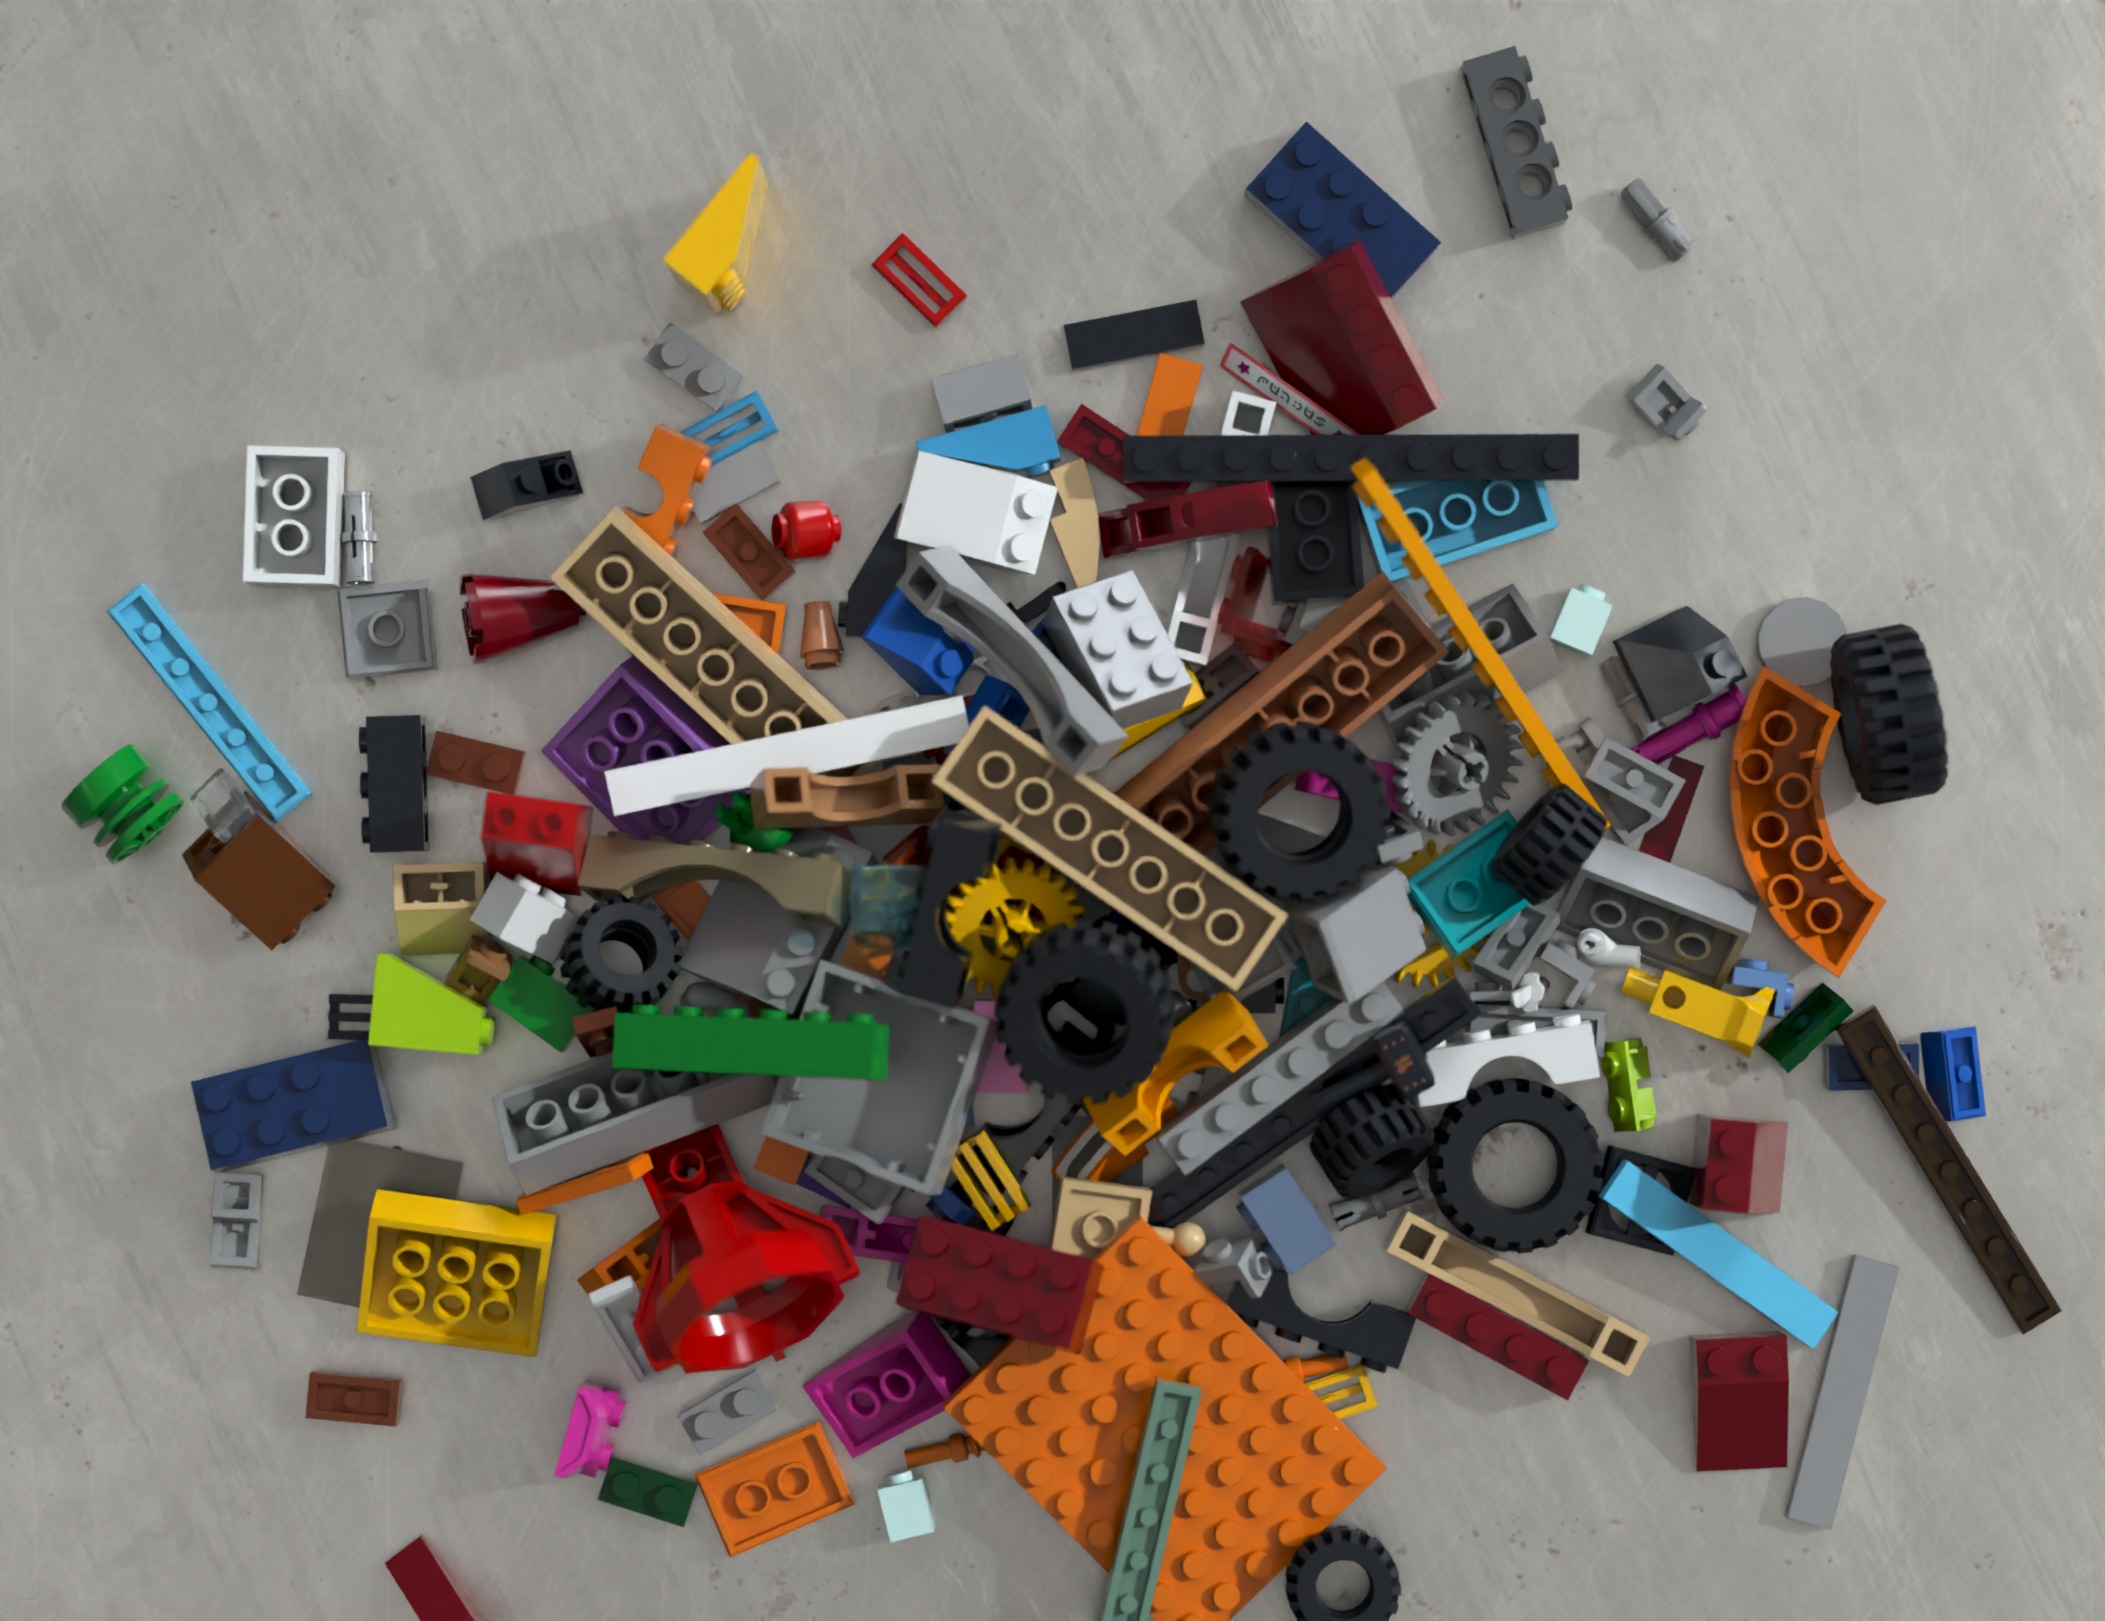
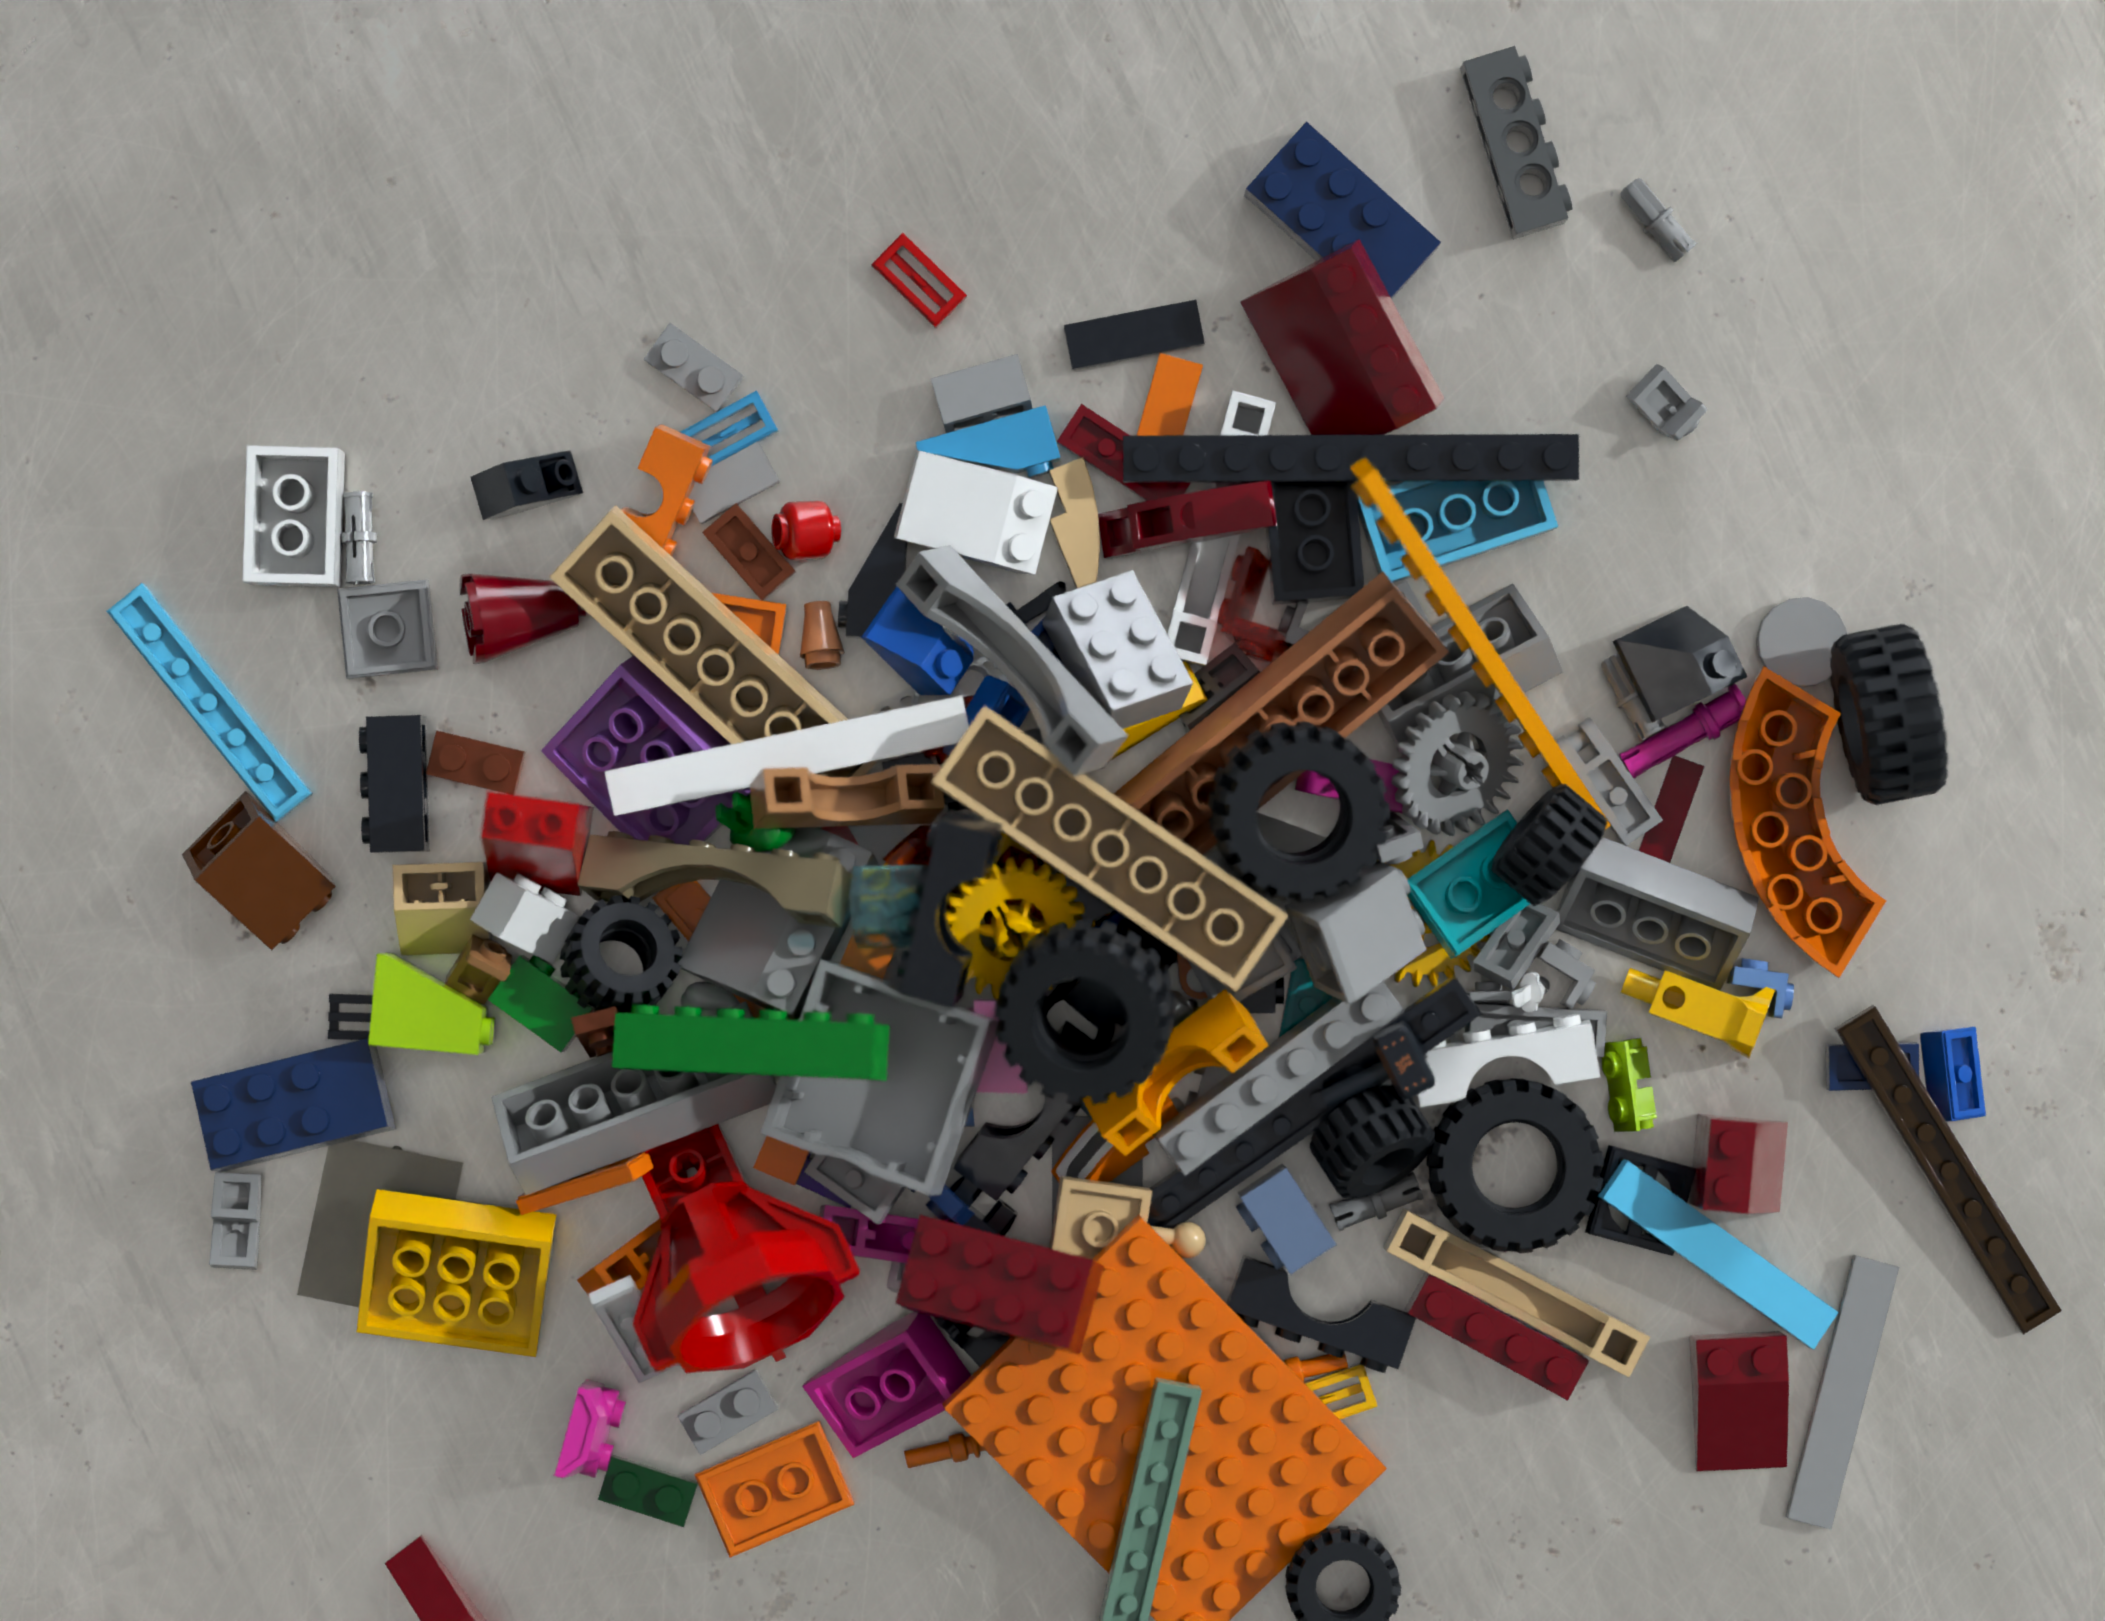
(123, 804): green wheel -> none
(222, 805): clear tile -> none
(353, 1398): copper plate -> none
(719, 244): yellow slope -> none
(905, 1506): light aqua brick -> none
(972, 1188): yellow tile -> none
(1236, 1260): light grey bracket -> none
(1286, 396): sticker -> none
(1580, 620): light aqua brick -> none
(1604, 952): white arm -> none
(1634, 778): light grey plate -> none
(1805, 1027): dark green plate -> none

